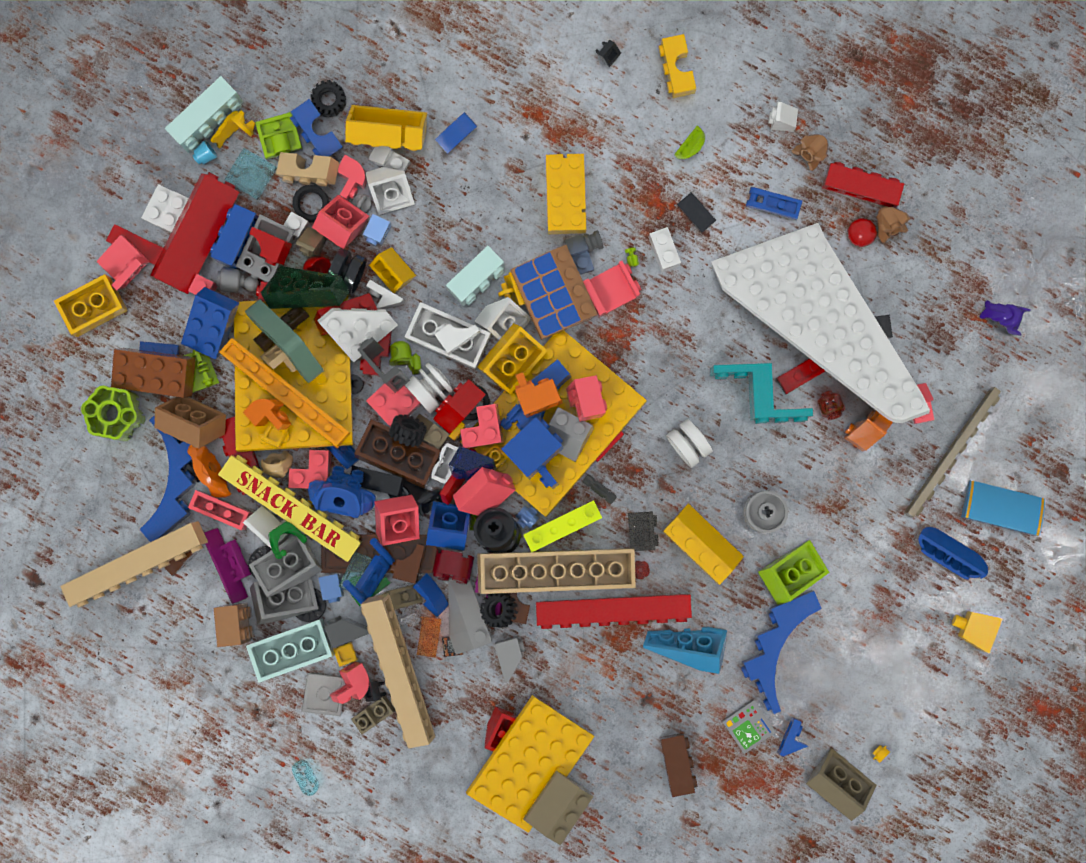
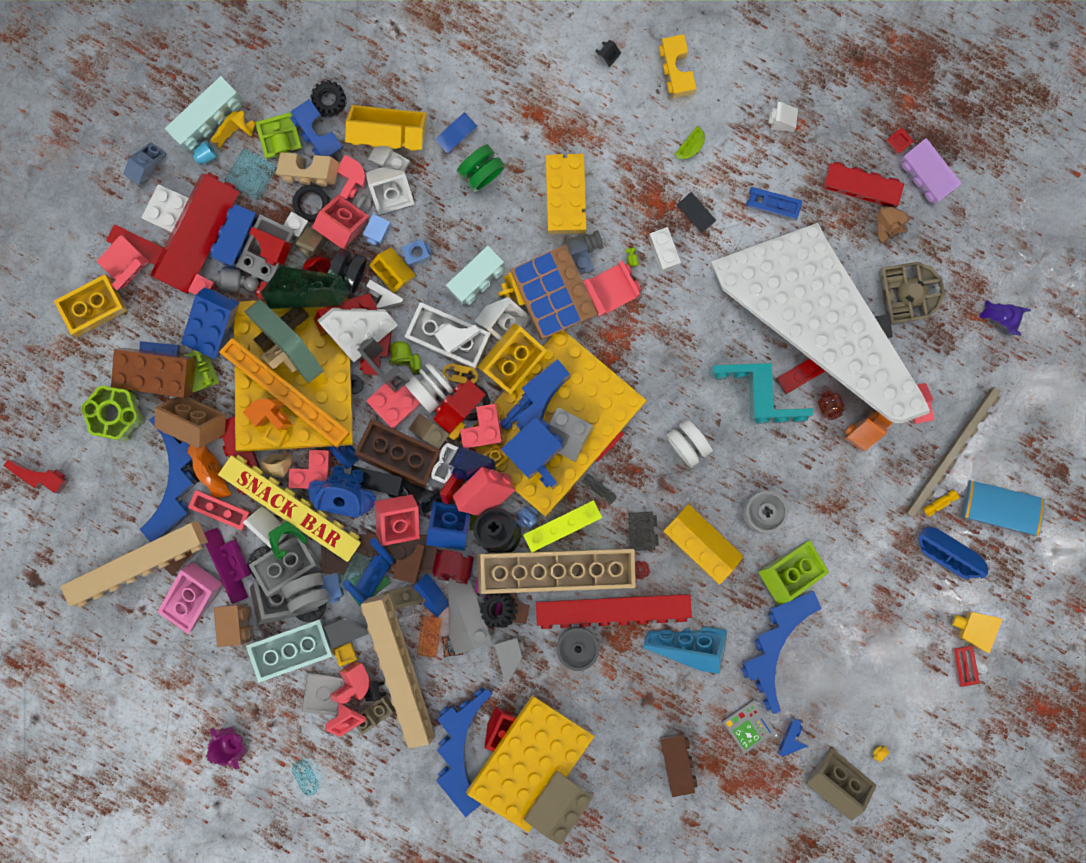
(51, 479): none -> red slope
(143, 163): none -> sand blue slope
(189, 597): none -> bright pink slope
(226, 747): none -> magenta hair
(305, 593): none -> light grey wheel
(345, 721): none -> coral slope
(407, 430): black tyre -> none
(408, 252): none -> medium blue brick
(456, 723): none -> blue arch
(461, 369): none -> yellow beam
(481, 168): none -> green wheel
(536, 398): orange hinge -> none
(582, 638): none -> dark grey wheel
(587, 398): coral brick -> none
(813, 149): medium nougat brick -> none
(862, 232): red hair -> none
(899, 141): none -> red plate
(923, 276): none -> dark tan connector
(930, 172): none -> lavender slope
(941, 503): none -> yellow axle
(965, 664): none -> red tile

